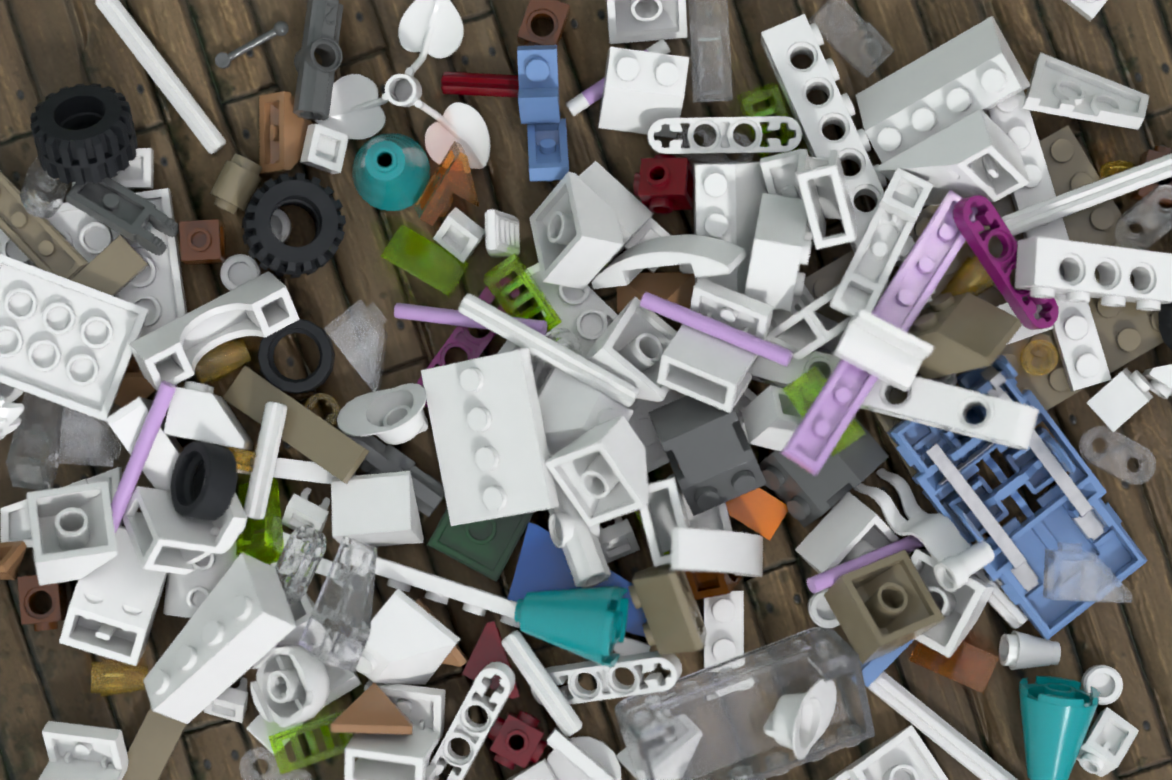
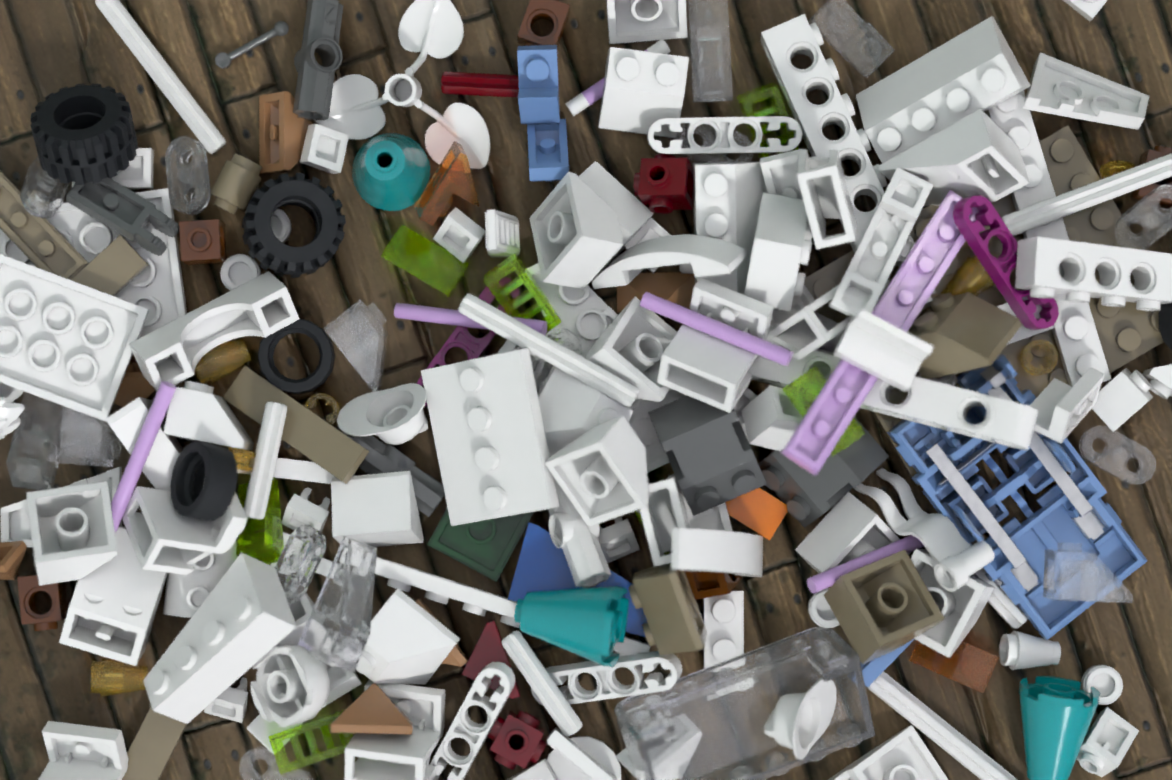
(187, 178): none -> clear plate
(1064, 406): none -> white panel

